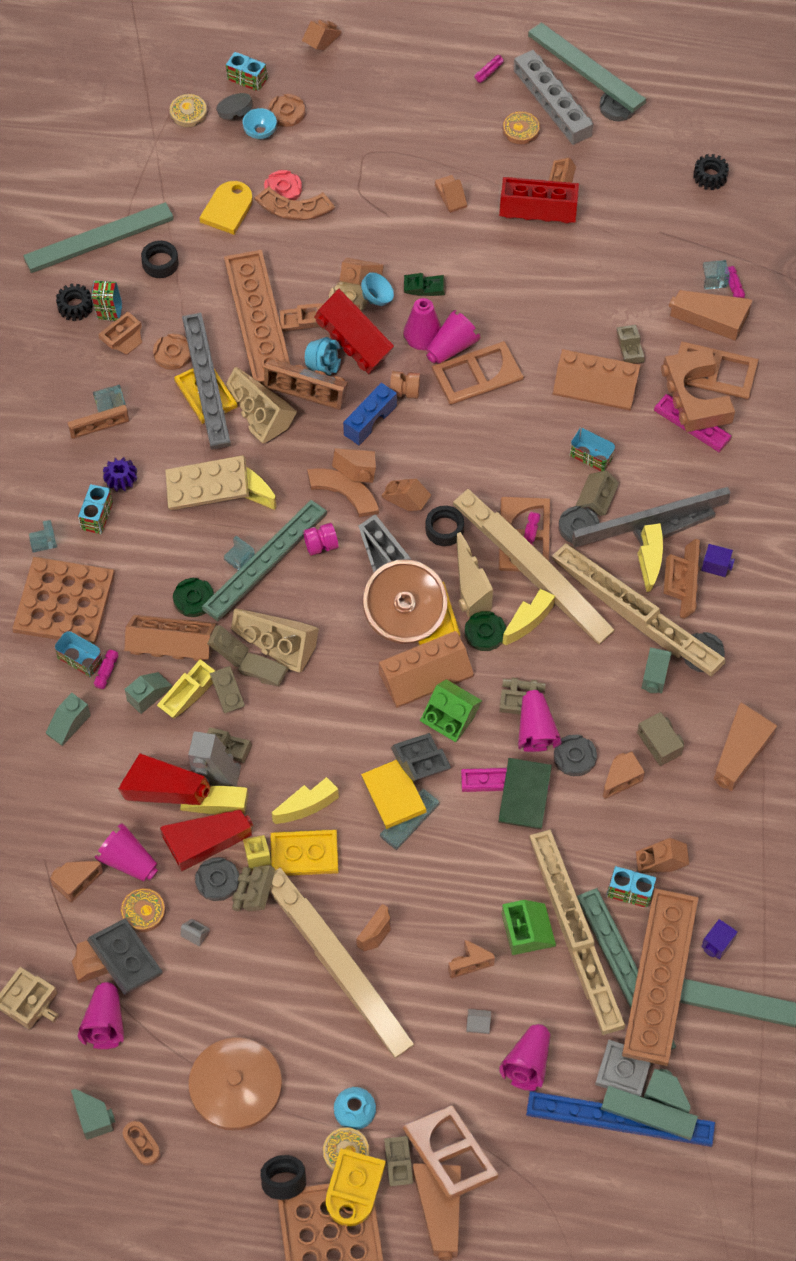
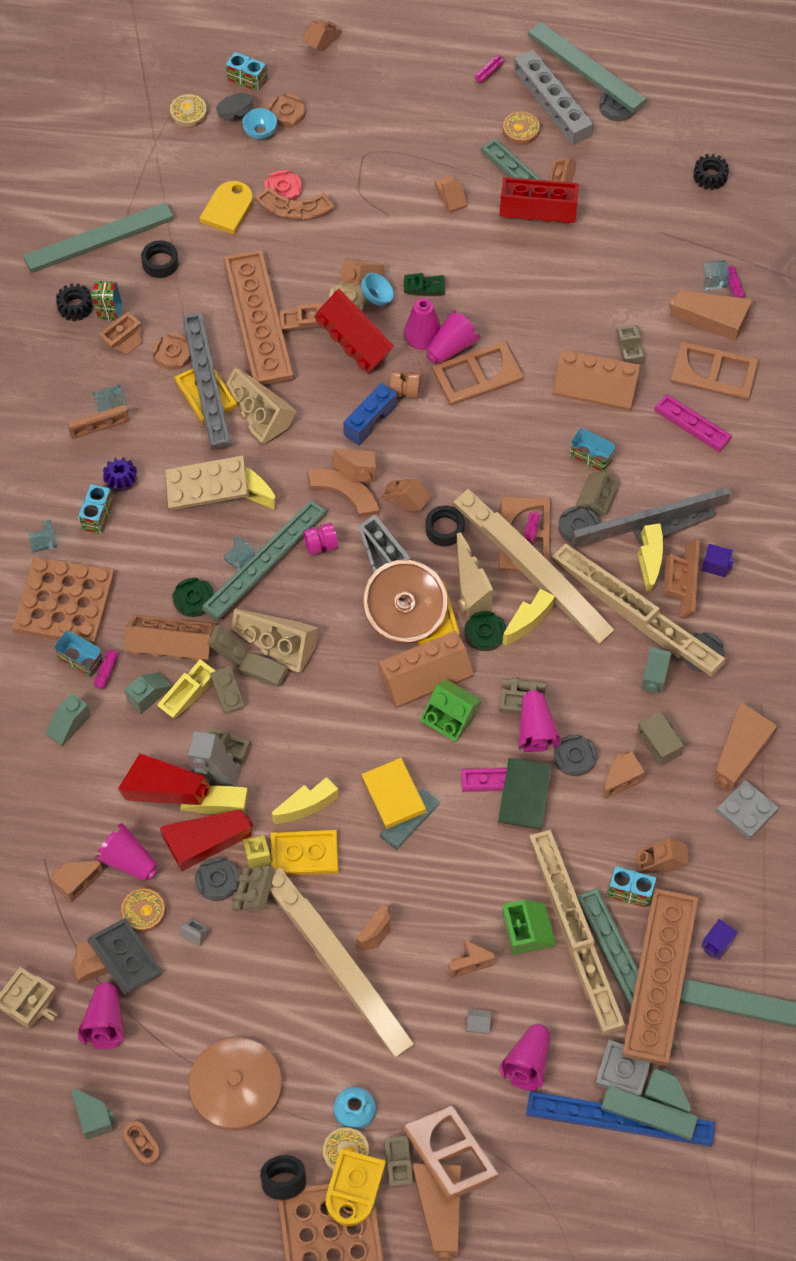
(305, 383): nougat slope -> none
(323, 356): medium azure cone -> none
(420, 757): dark grey slope -> none
(506, 161): none -> sand green tile
(695, 412): nougat arch -> none
(747, 810): none -> light grey plate

